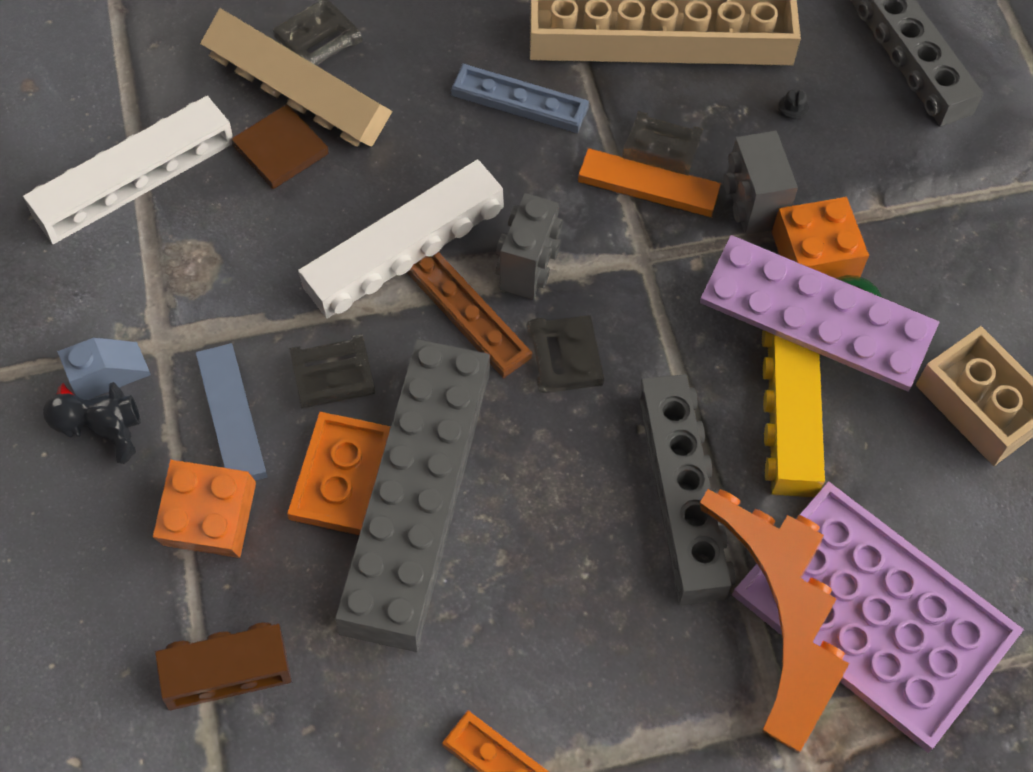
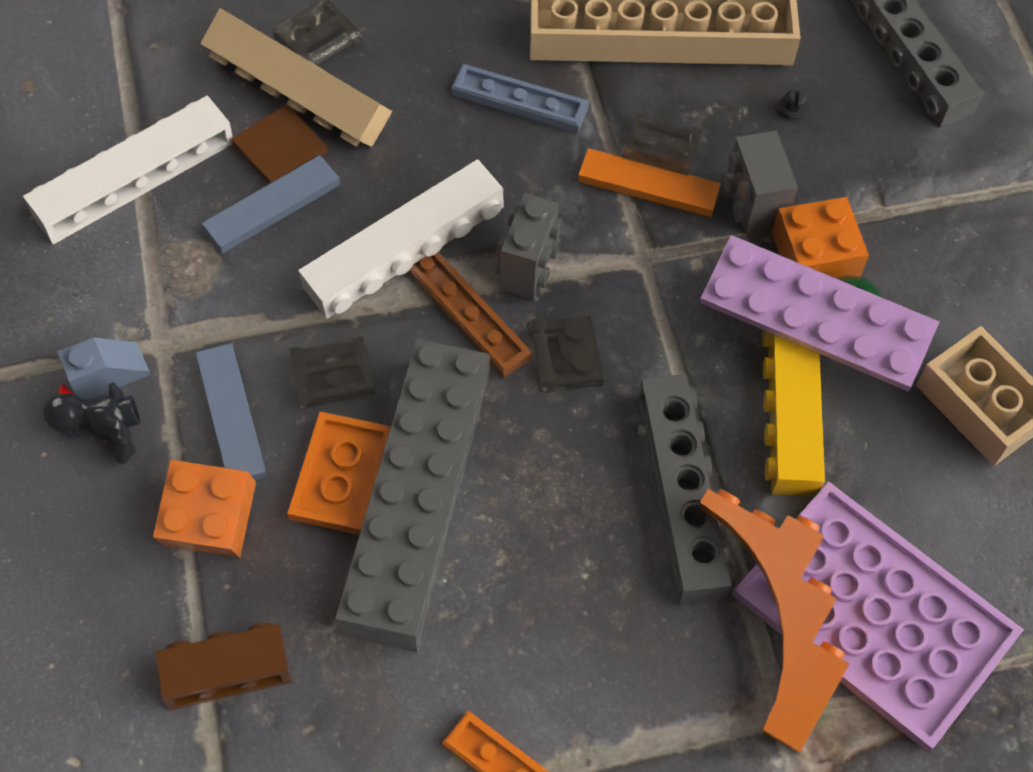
(271, 204): none -> sand blue tile

